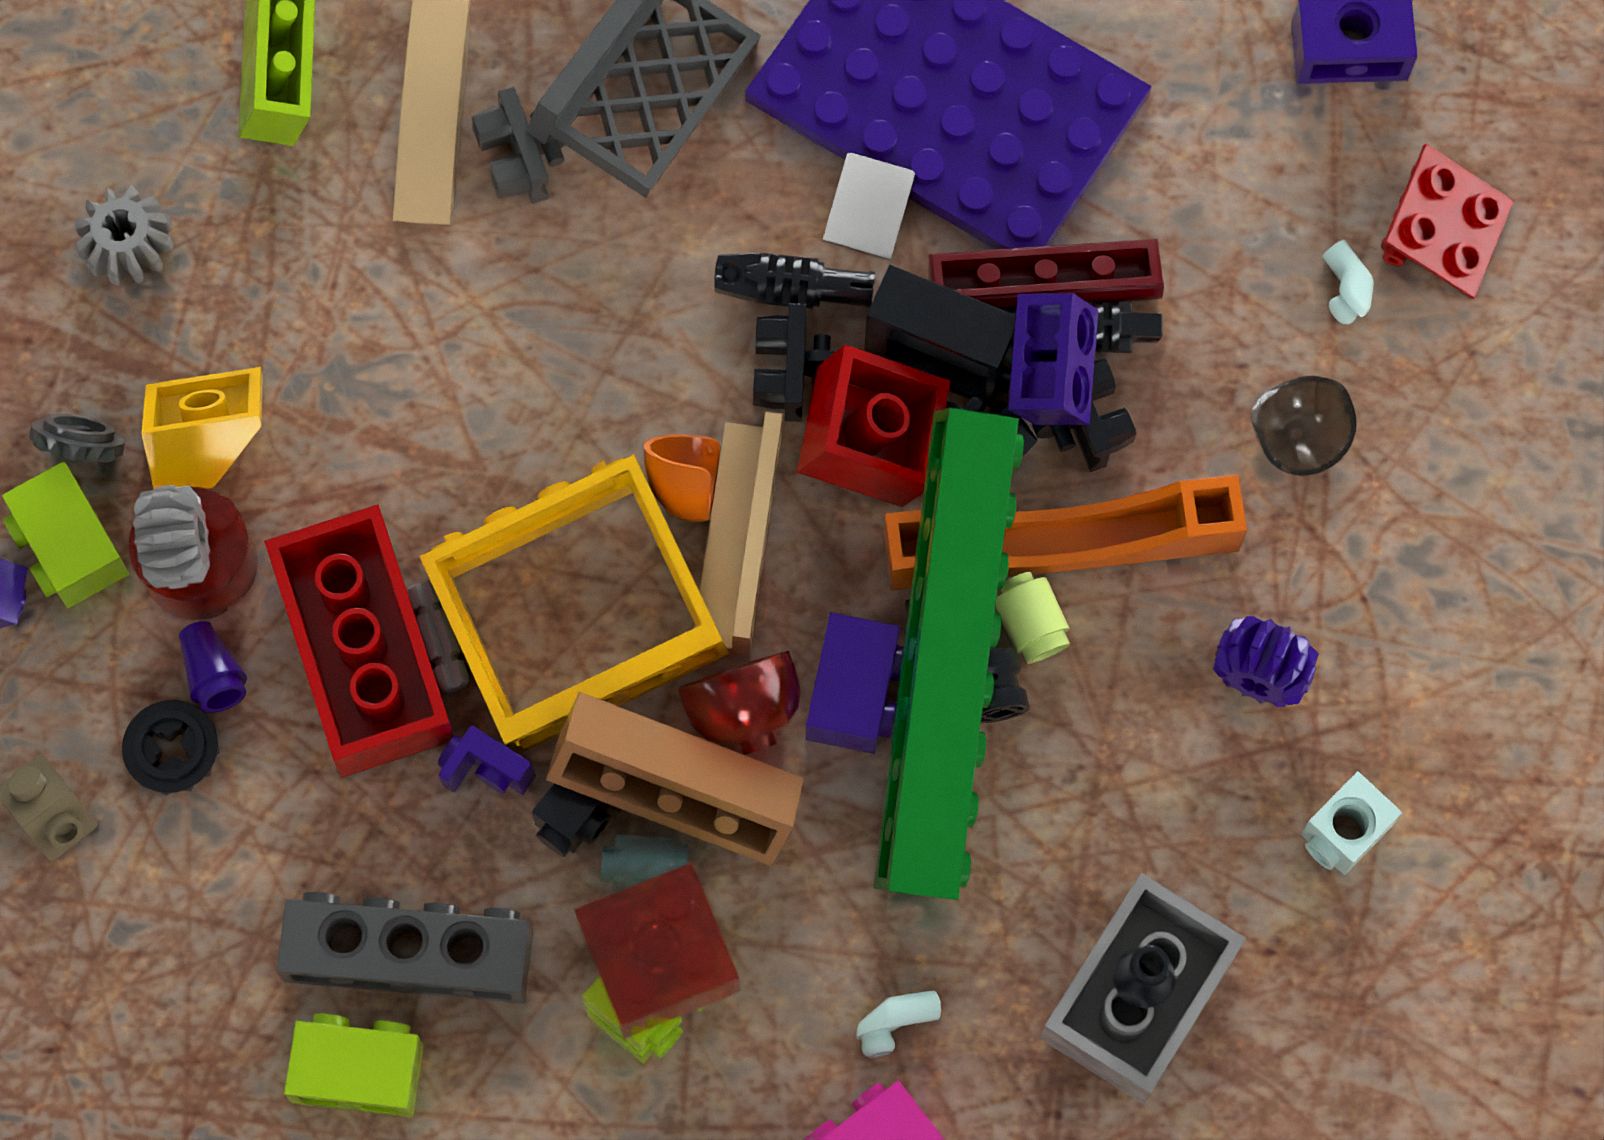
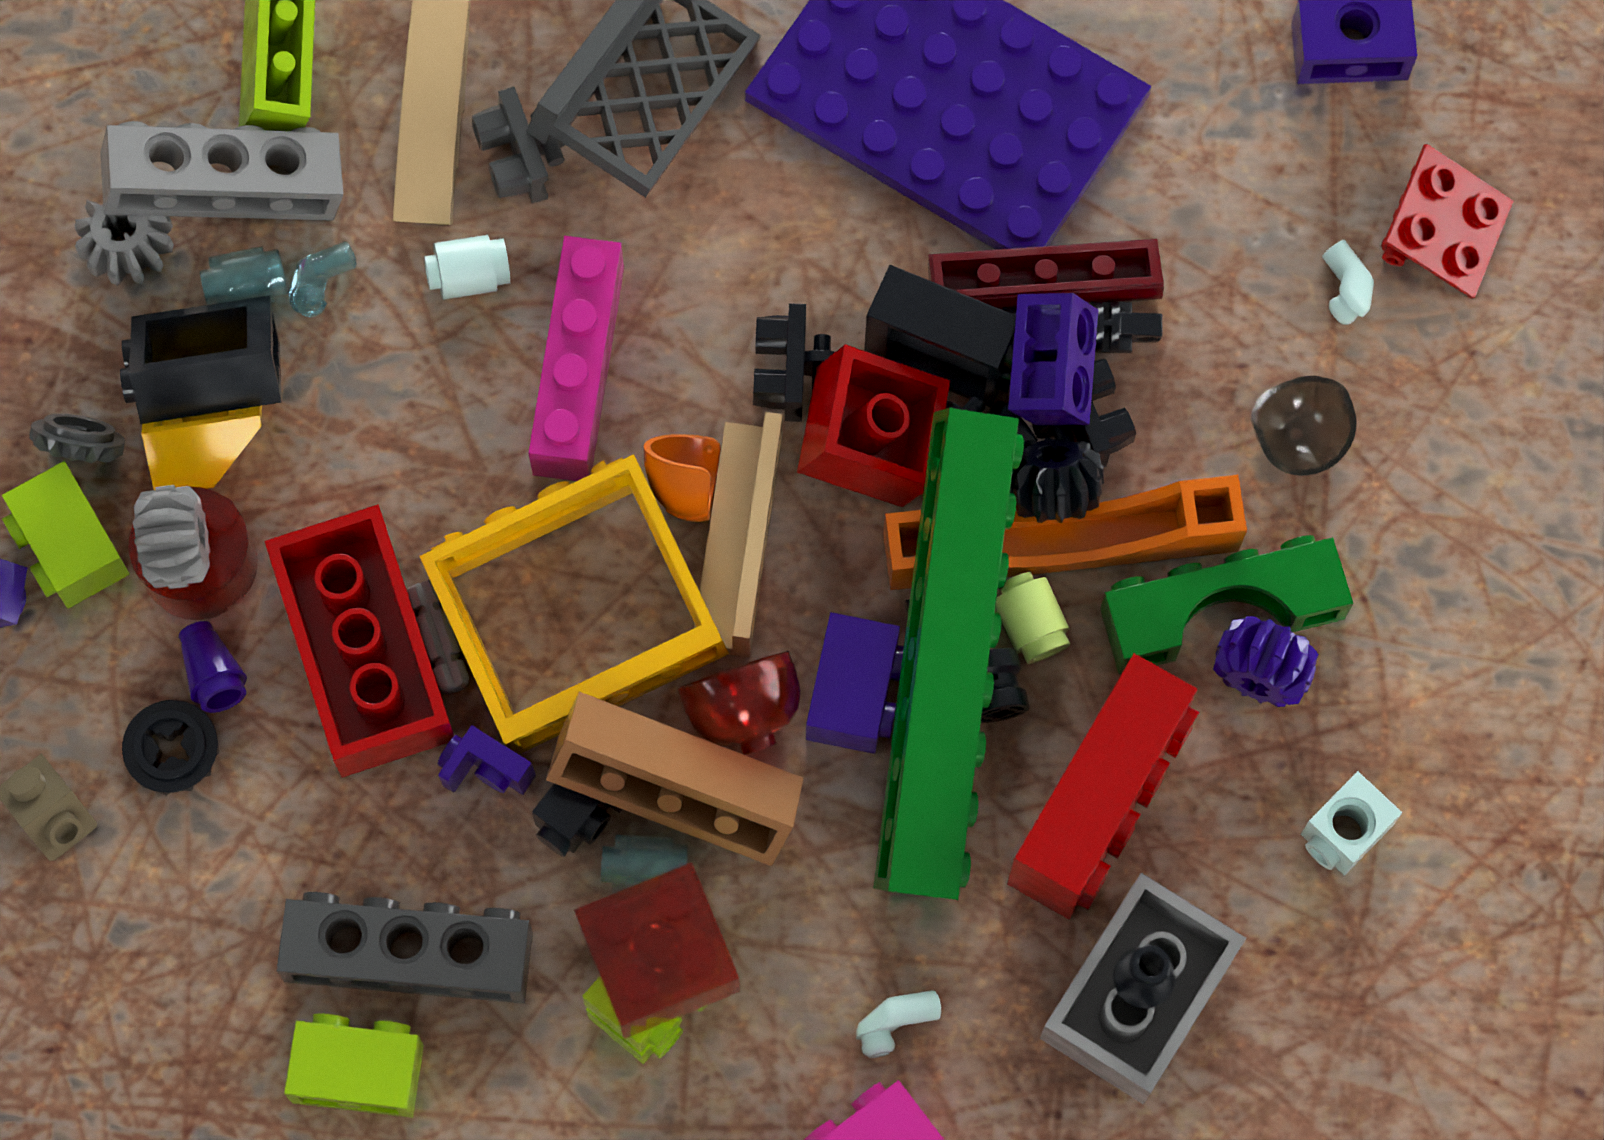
(197, 190): none -> light grey brick
(202, 360): none -> black window
(244, 276): none -> clear light blue brick
(312, 275): none -> clear light blue arm
(467, 266): none -> light aqua brick
(576, 358): none -> dark pink brick
(790, 279): black hinge -> none
(869, 205): white sticker -> none
(1057, 480): none -> black gear
(1106, 778): none -> red brick
(1296, 585): none -> green arch

